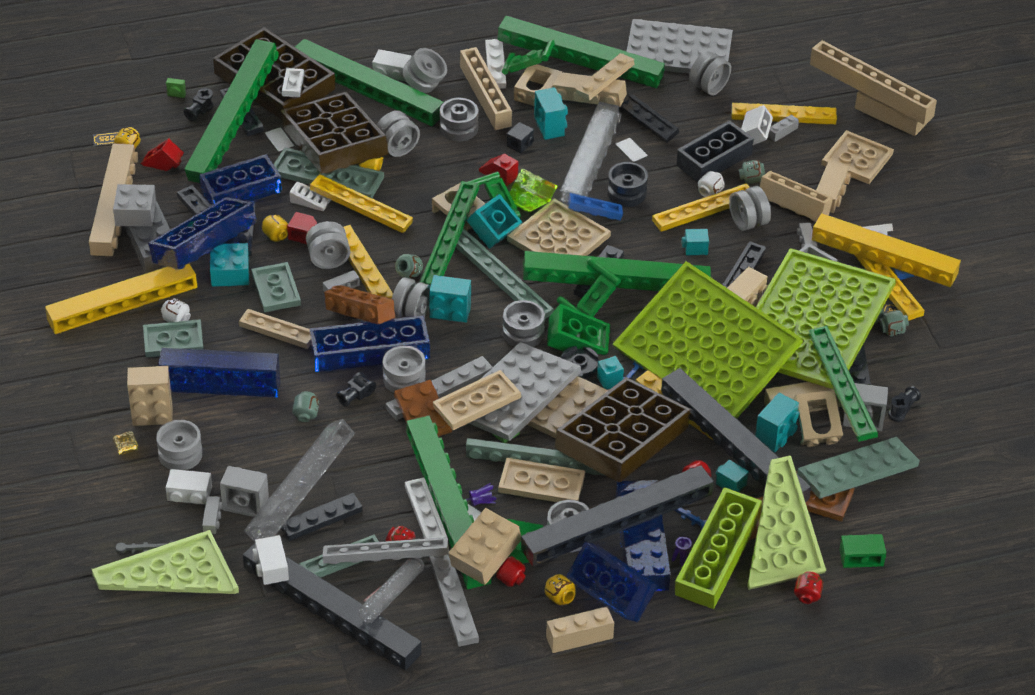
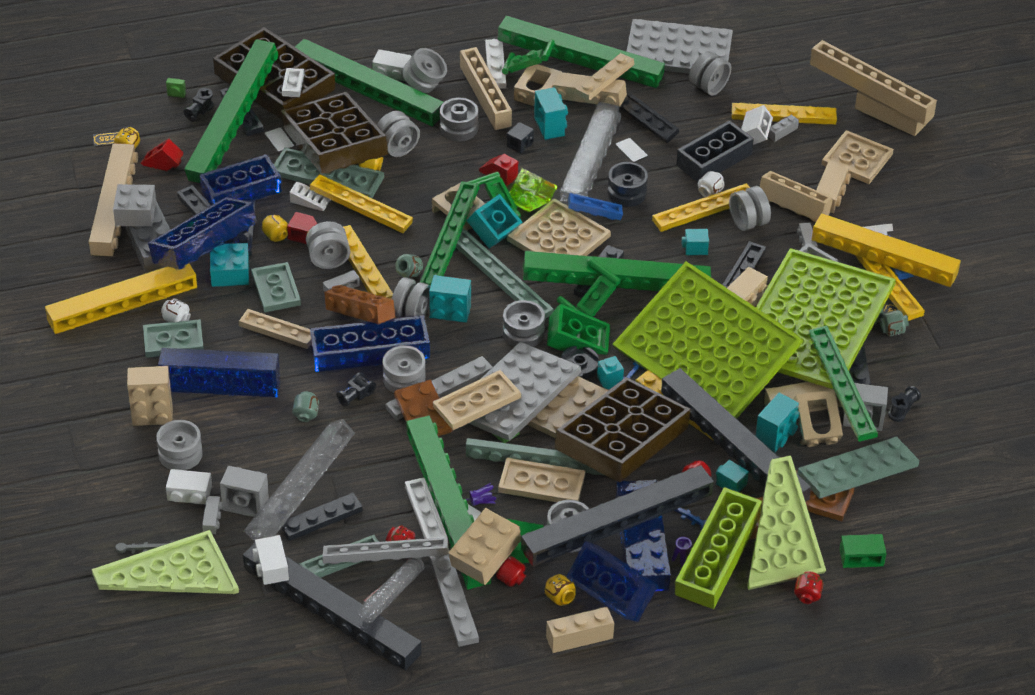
(125, 443): clear yellow plate -> none
(752, 171): sand green head -> none

